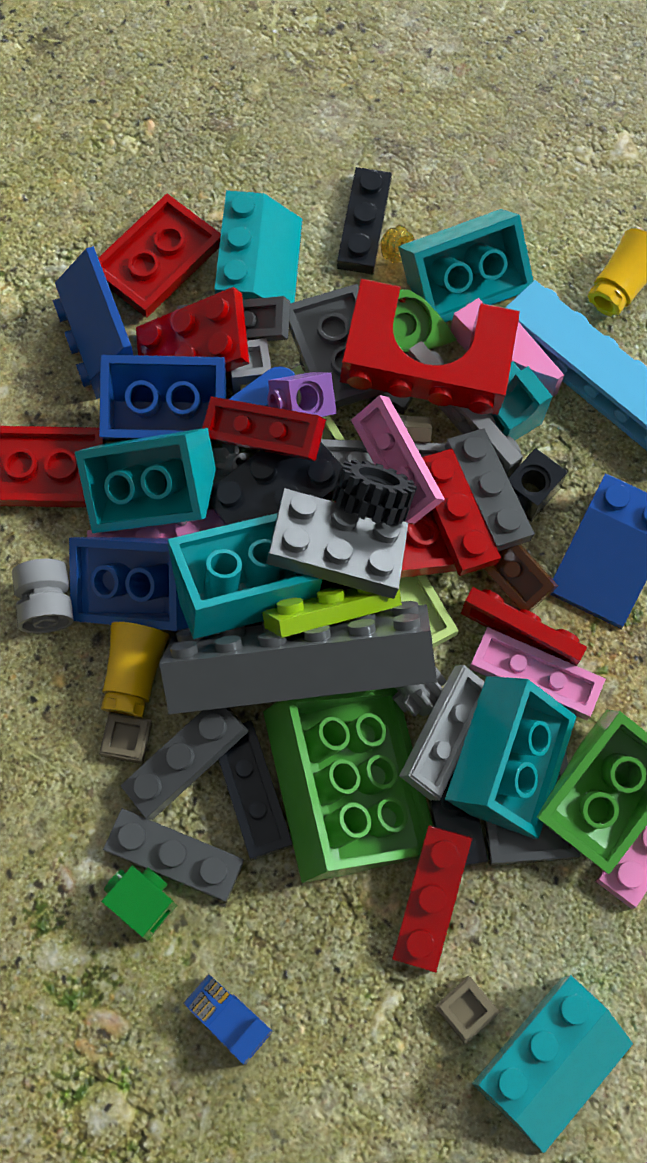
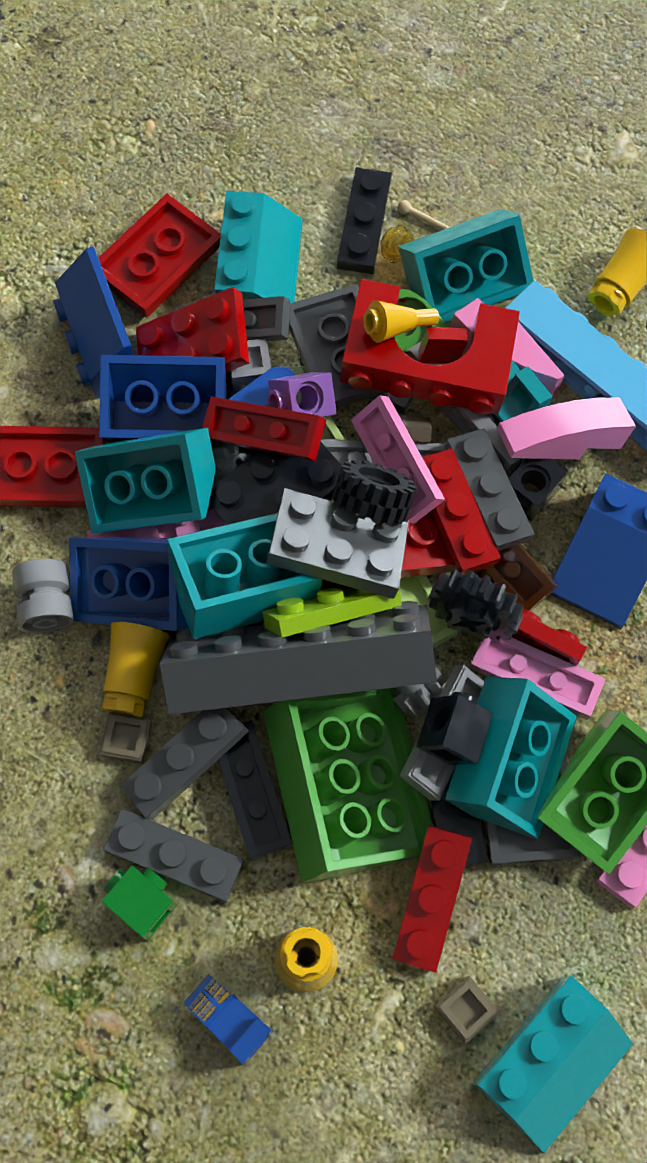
(308, 977): none -> yellow plant
(389, 320): none -> yellow cone
(404, 207): none -> tan hinge
(442, 345): none -> red tile
(454, 729): none -> black brick
(476, 606): none -> black gear
(567, 429): none -> bright pink slope

